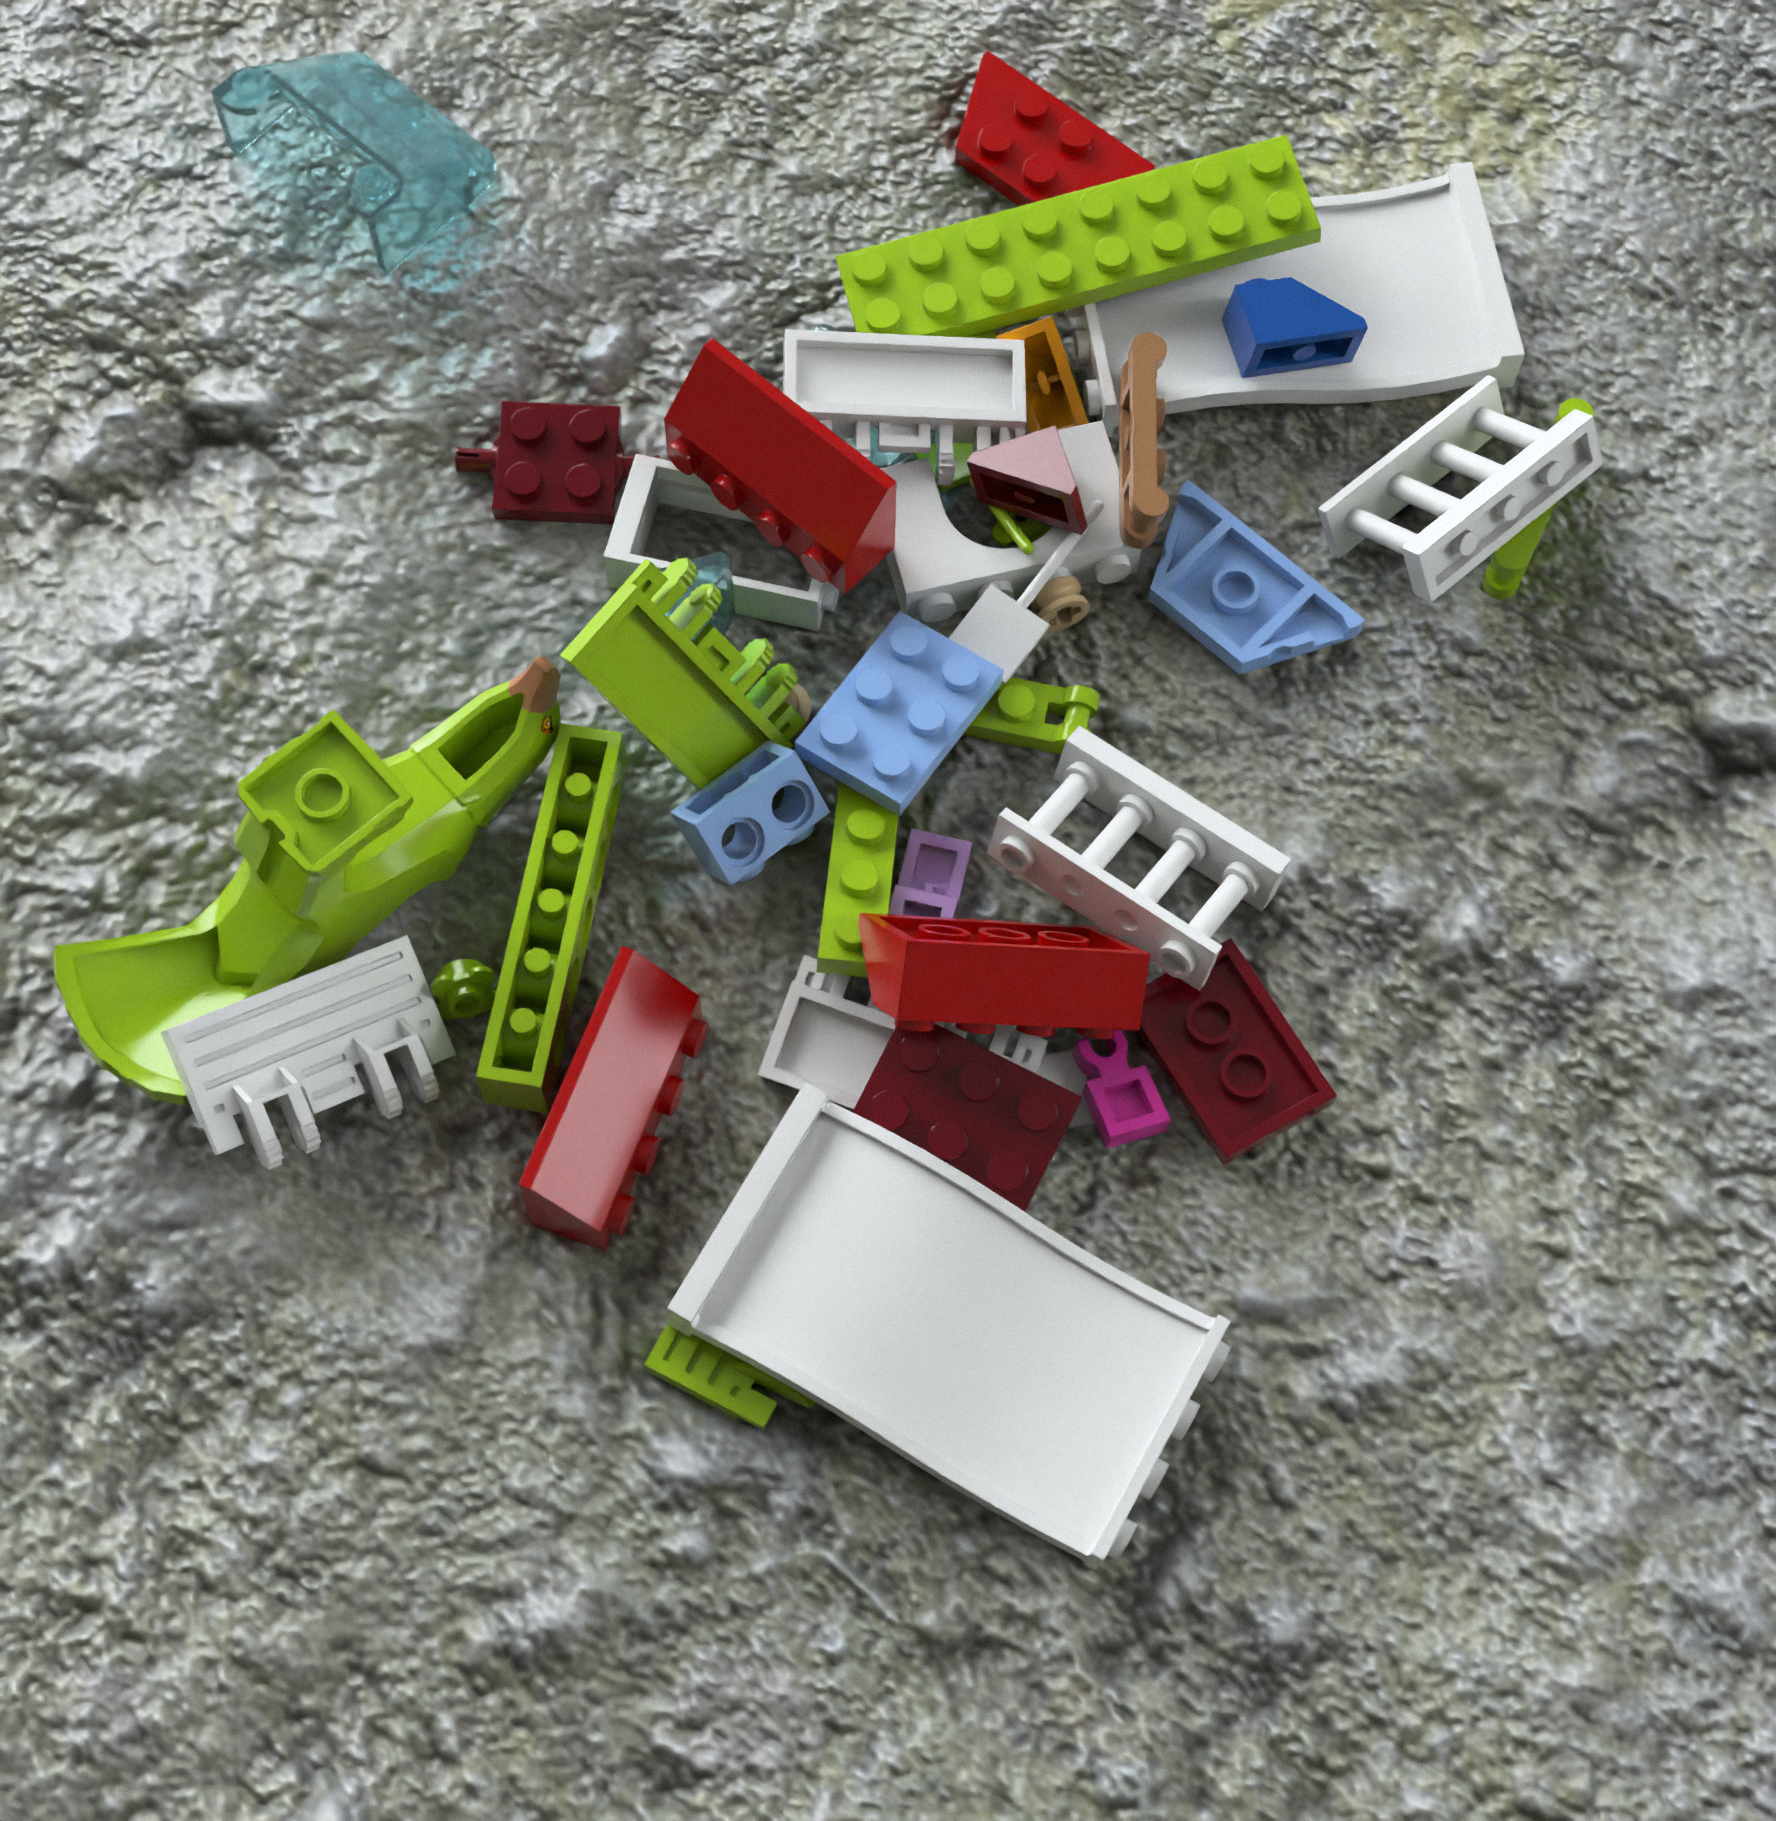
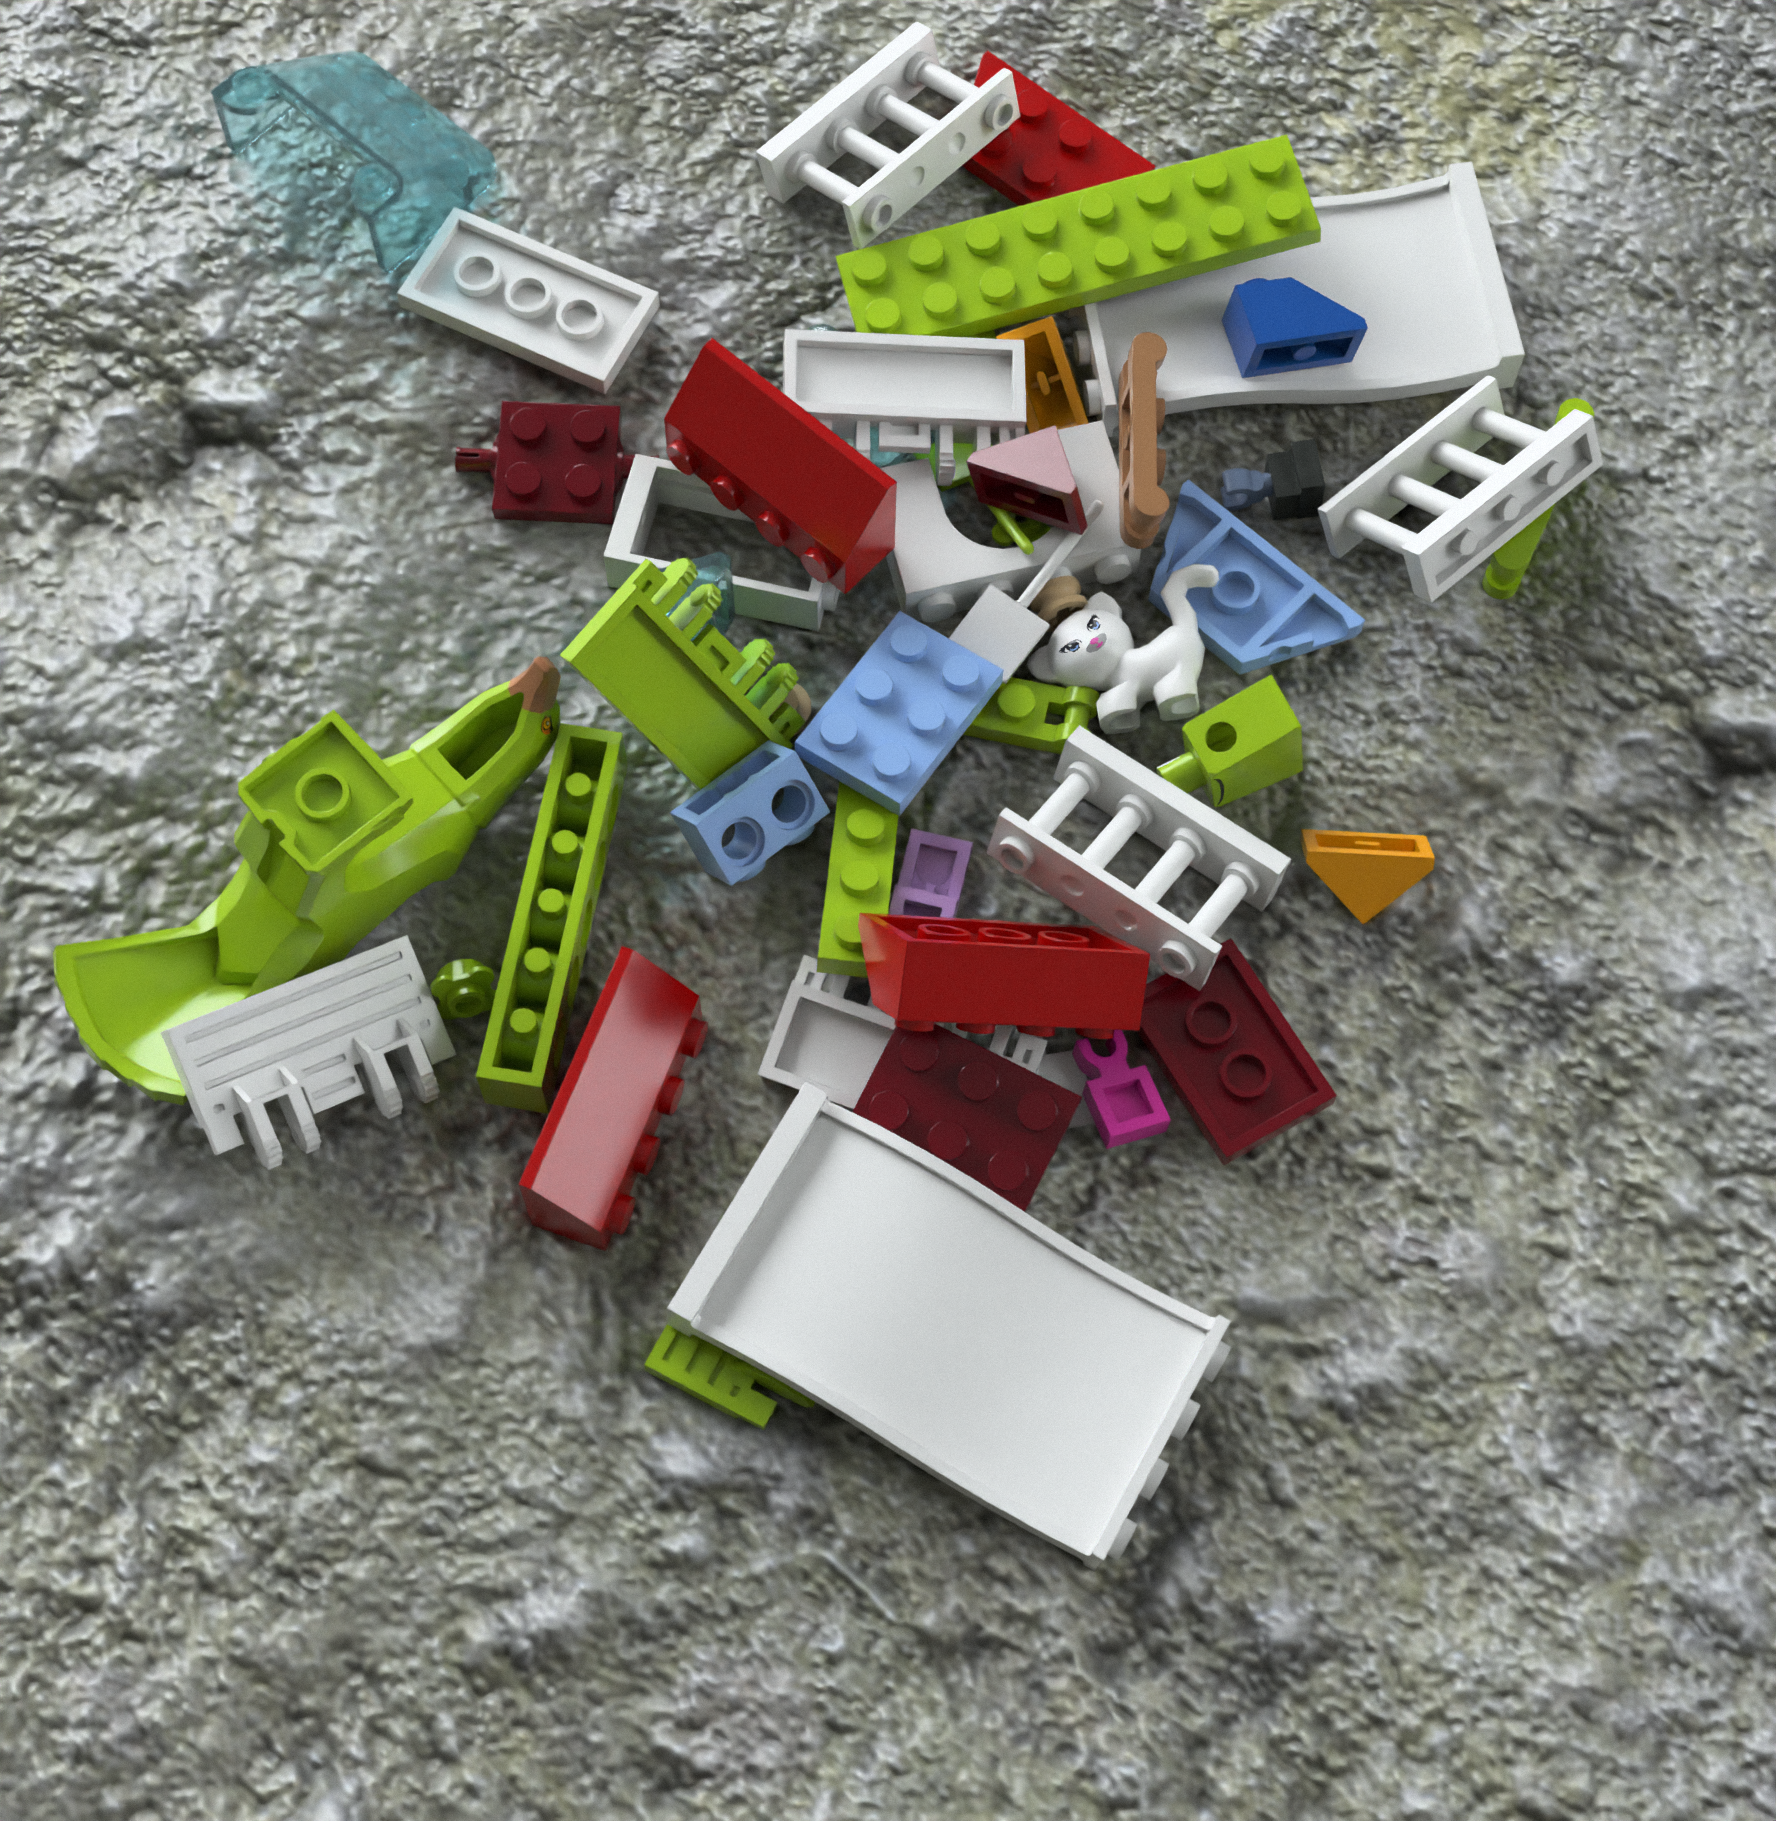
(529, 299): none -> white plate
(863, 102): none -> white fence
(1099, 653): none -> white animal
(1239, 746): none -> lime torso
(1290, 481): none -> pearl dark grey piece
(1366, 867): none -> light orange slope

